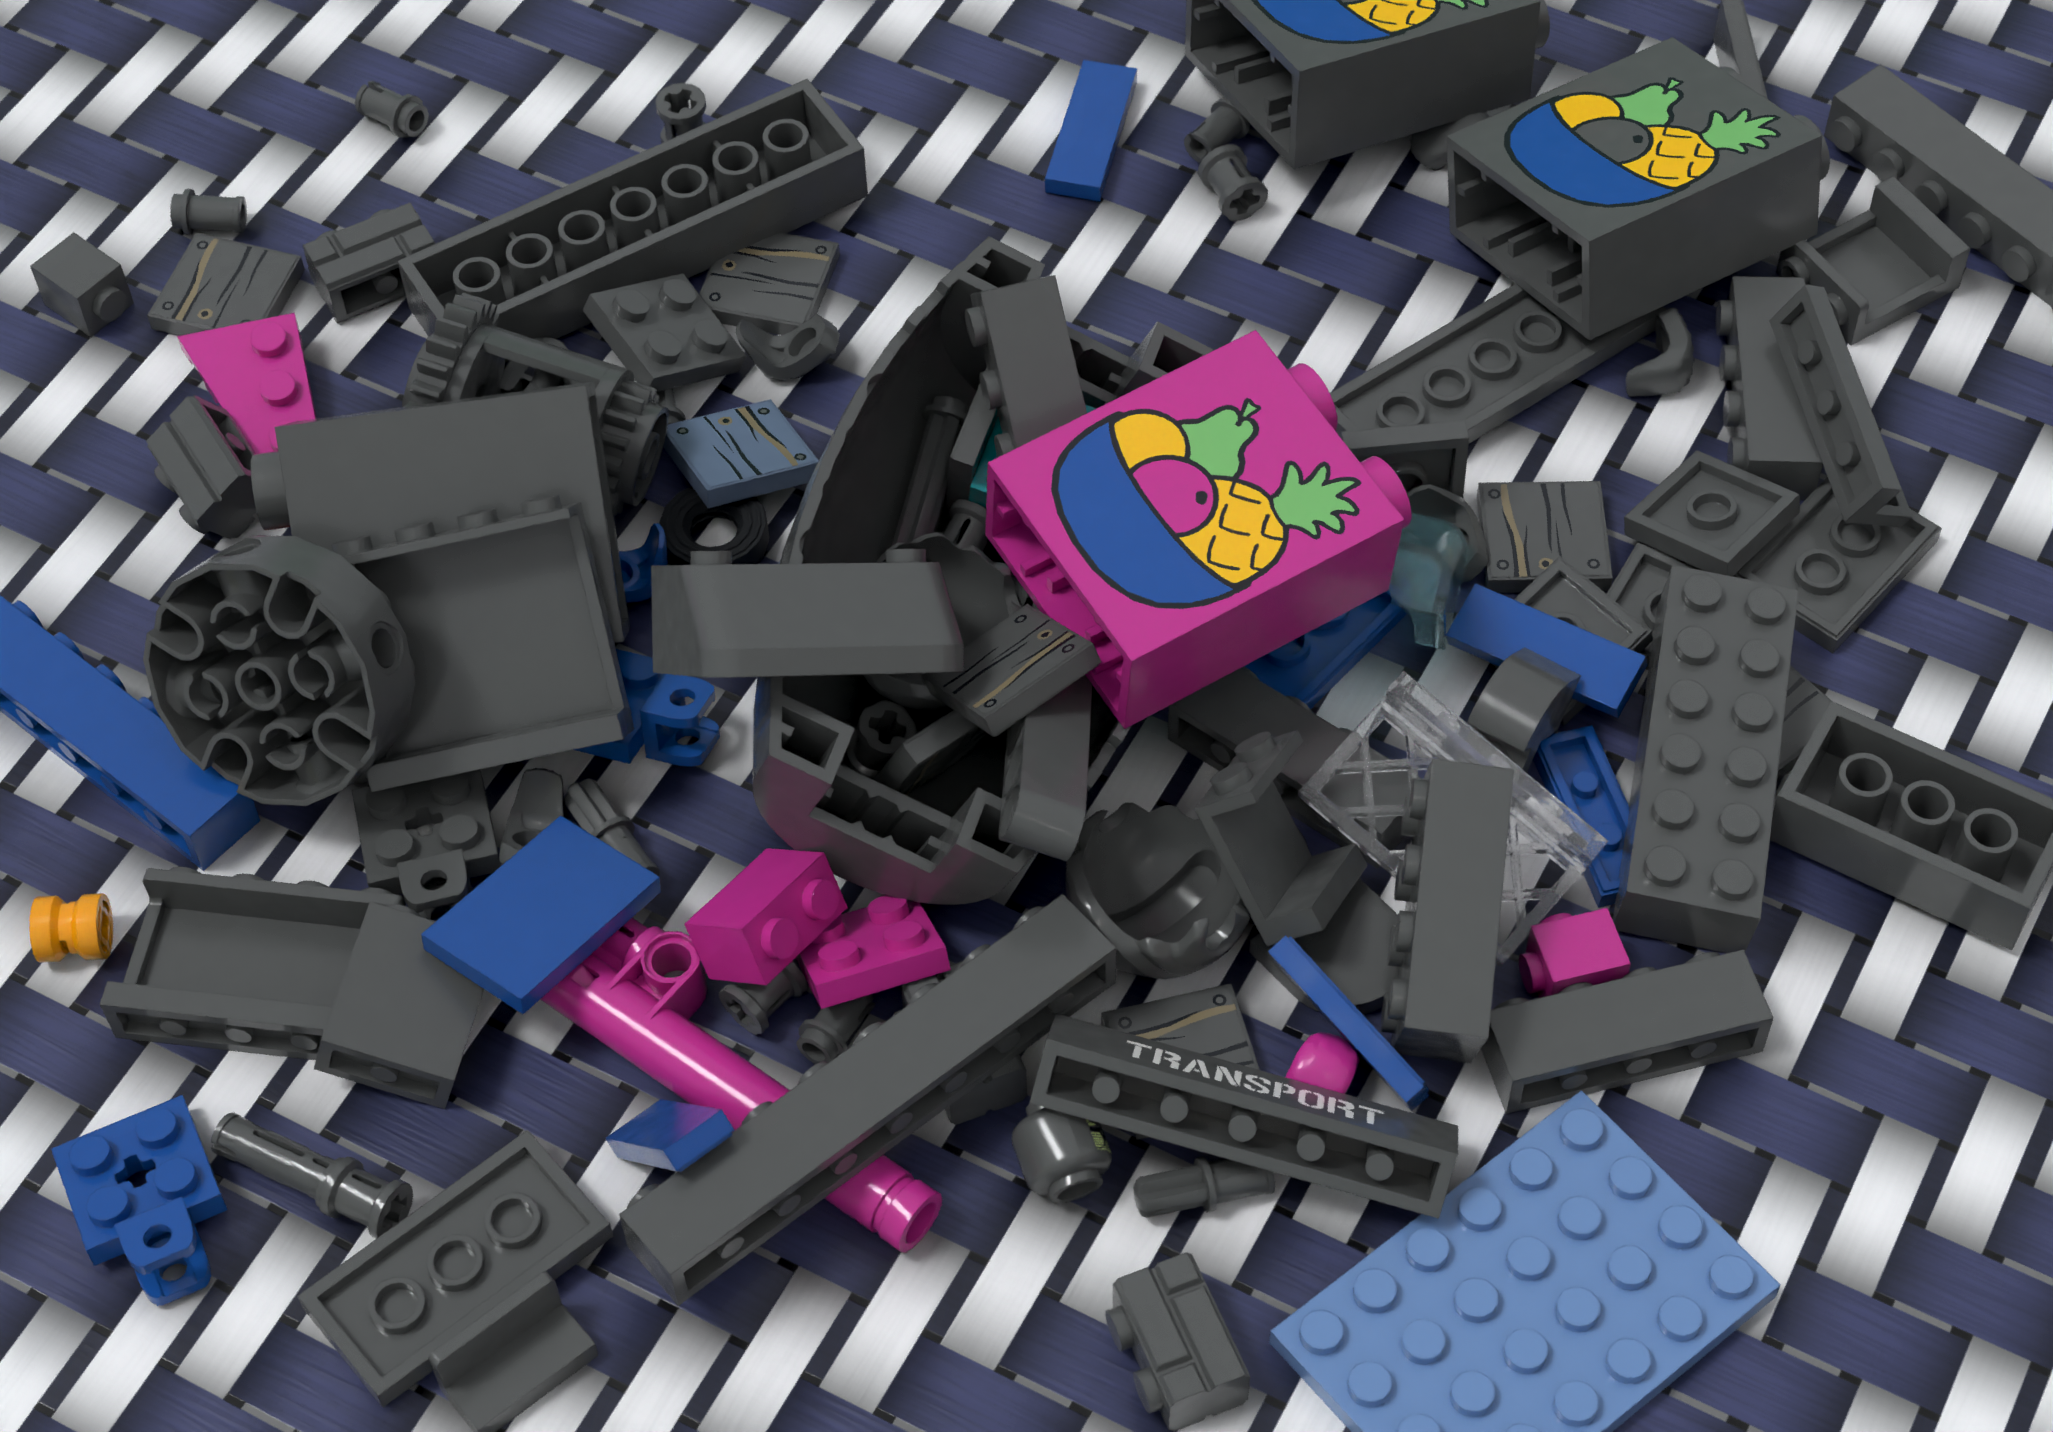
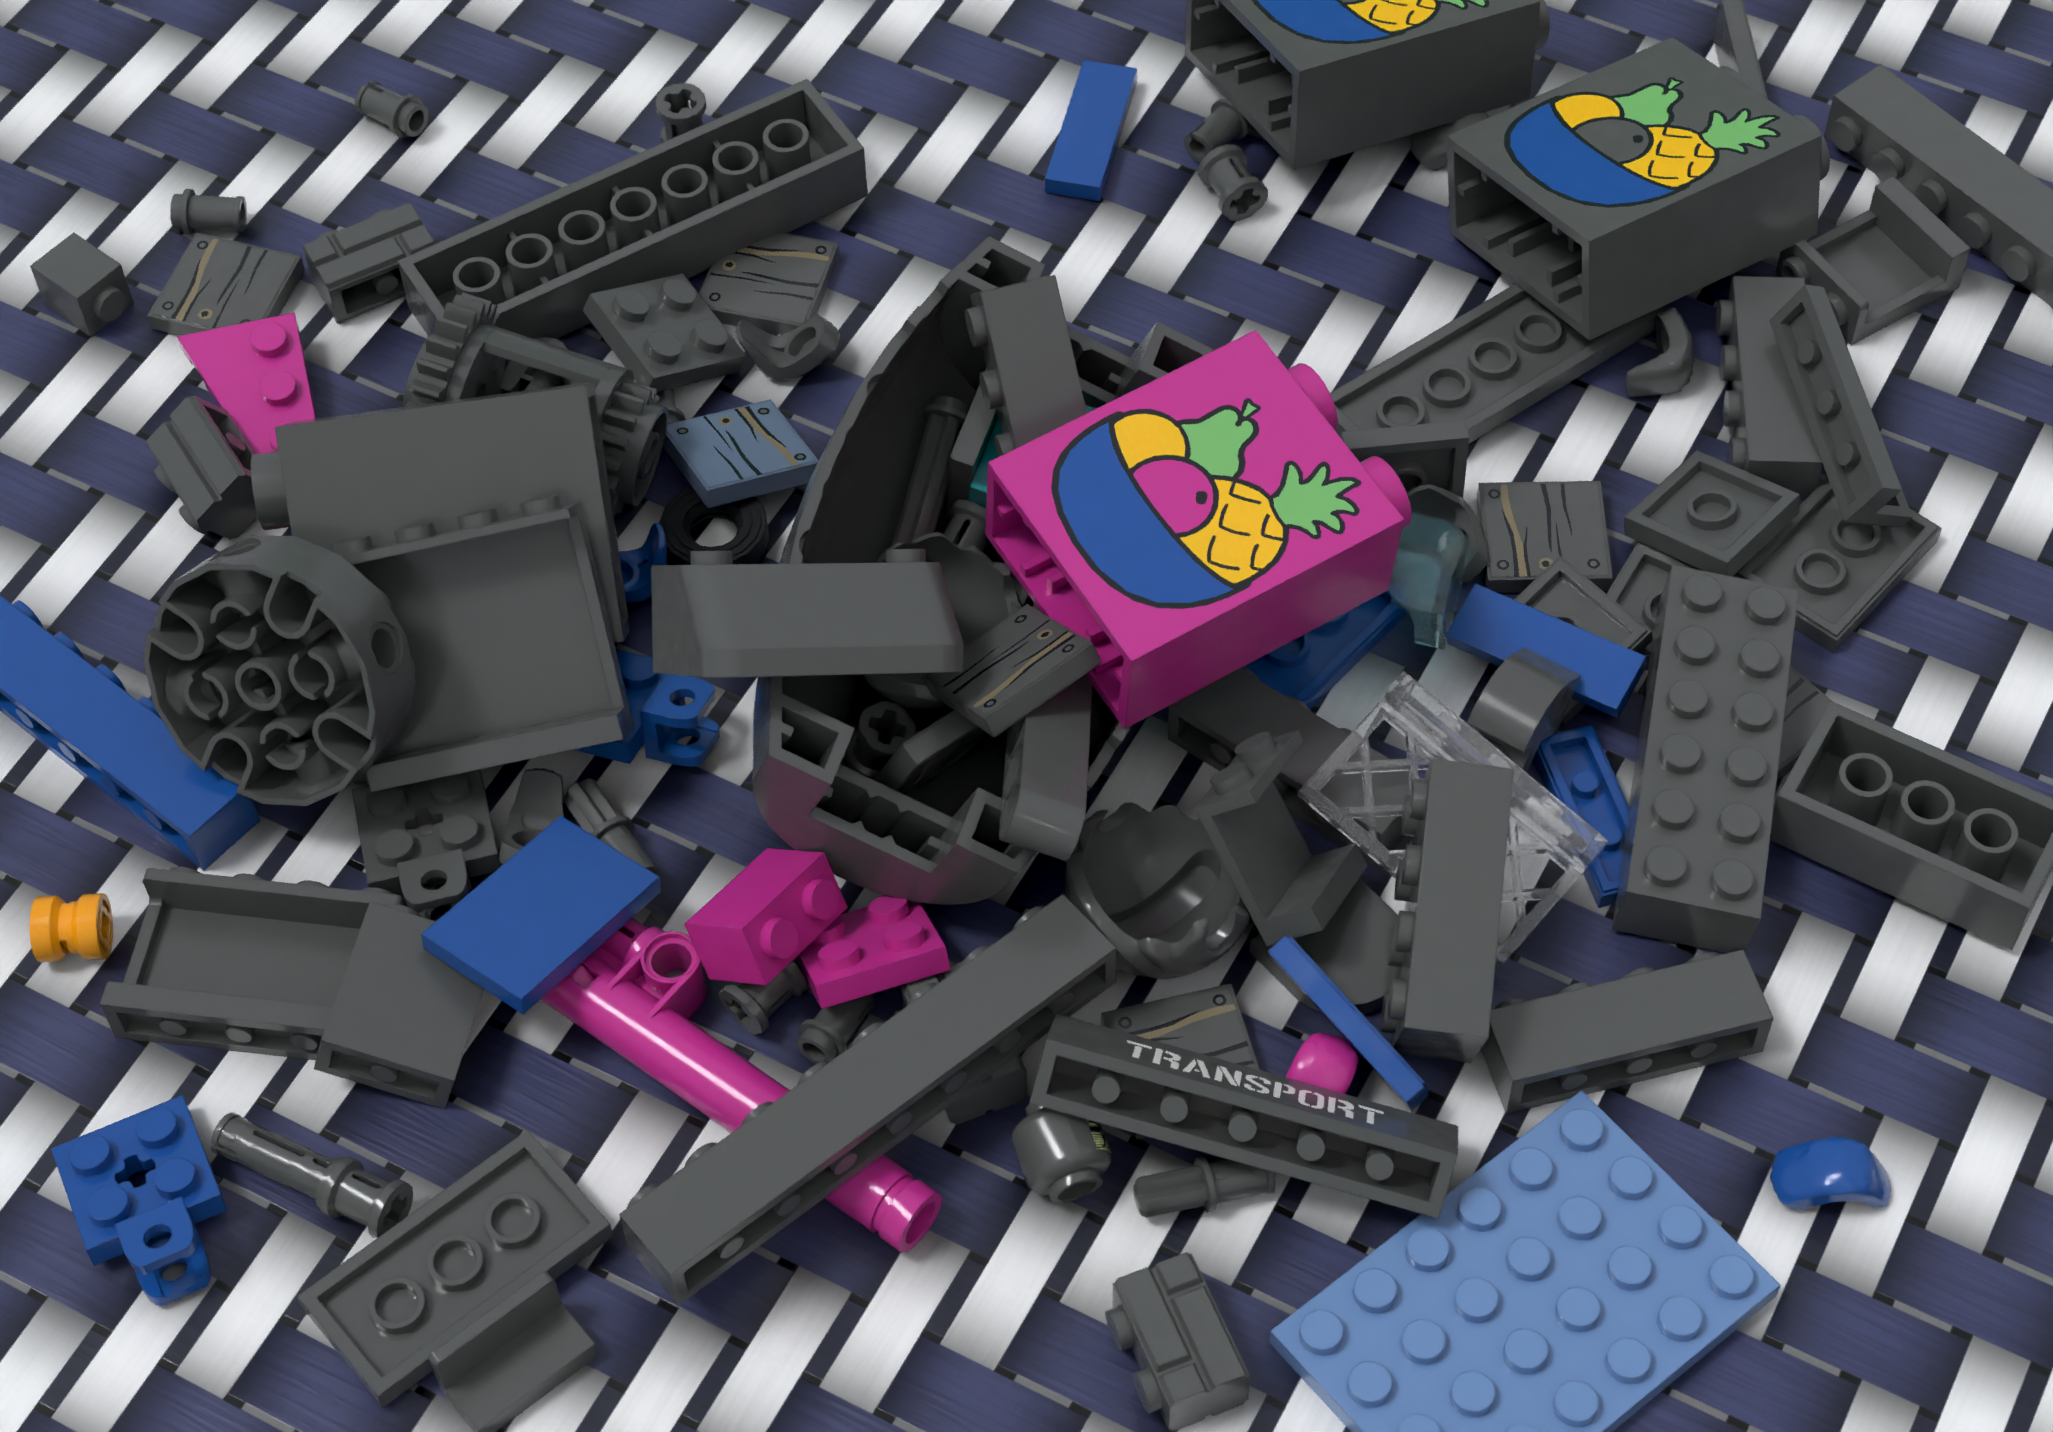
(671, 1135): blue tile -> none
(1572, 951): dark pink brick -> none
(1828, 1173): none -> blue hair

